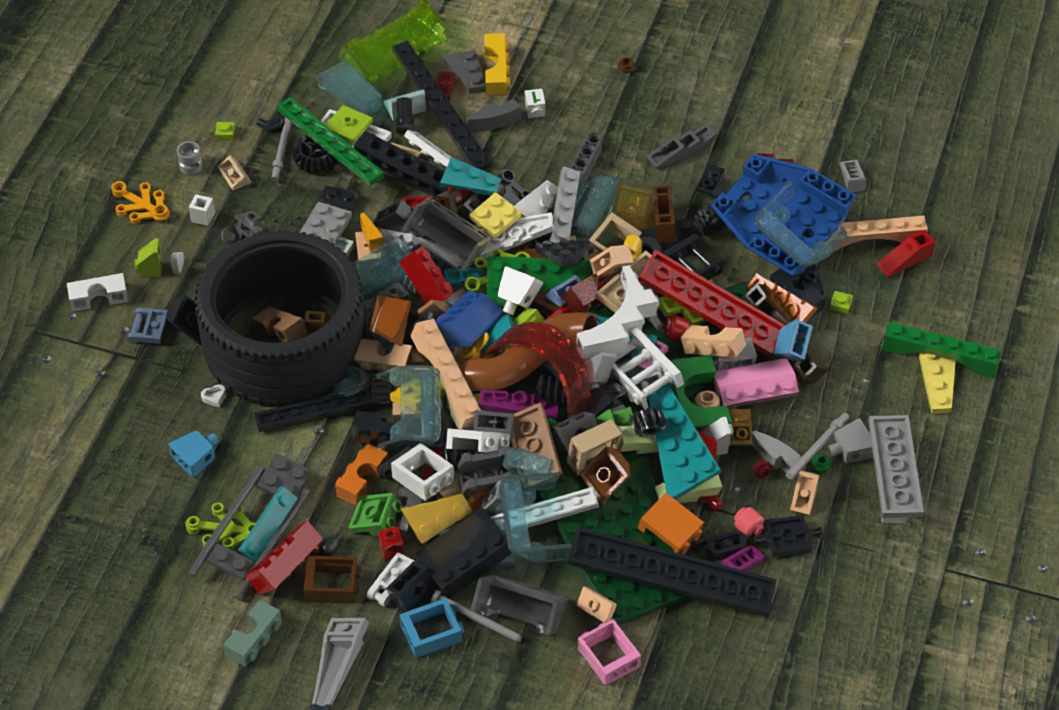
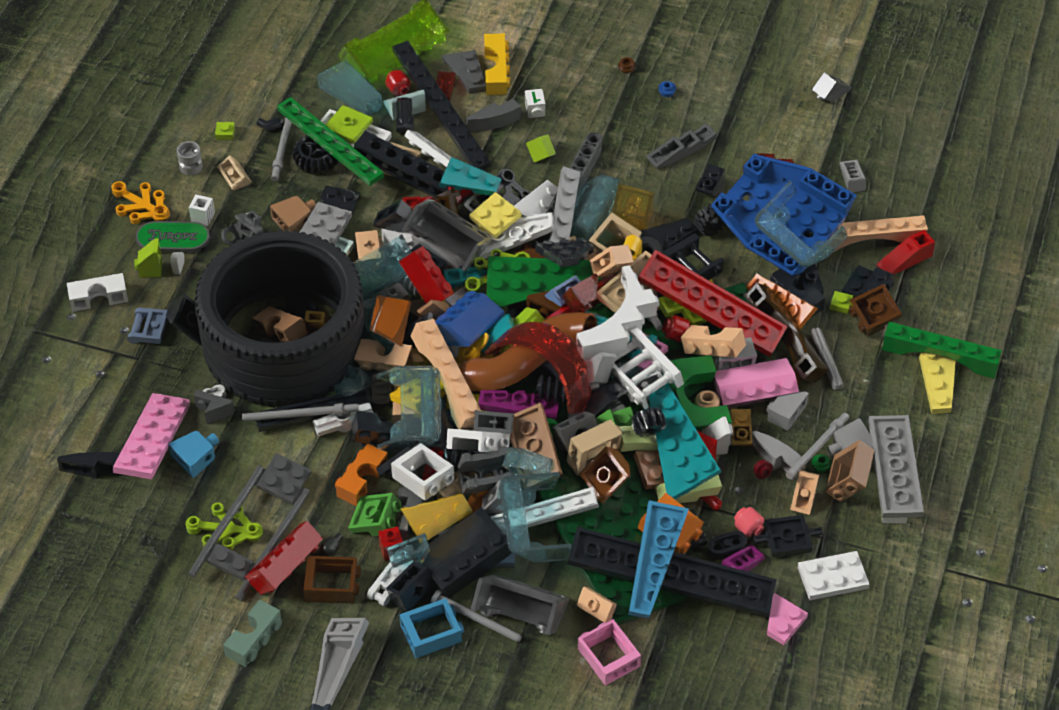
(88, 463): none -> black slope
(151, 436): none -> bright pink plate
(174, 236): none -> green tile
(214, 406): none -> dark grey slope
(267, 524): teal plate -> none
(292, 213): none -> medium nougat torso
(337, 409): none -> light grey bar
(338, 422): none -> white piece
(371, 233): light orange slope -> none
(398, 82): none -> red head
(413, 549): none -> clear light blue slope
(517, 289): white torso -> none
(540, 148): none -> lime panel
(649, 468): none -> nougat plate
(658, 542): none -> dark azure wing
(664, 214): reddish brown arch -> none
(667, 89): none -> blue plate
(784, 619): none -> bright pink wing
(786, 409): none -> light grey slope
(793, 340): dark azure torso -> none
(827, 358): none -> light grey axle
(830, 88): none -> slope
(833, 575): none -> white plate
(850, 472): none -> medium nougat window
(866, 280): none -> black plate
(874, 310): none -> reddish brown plate

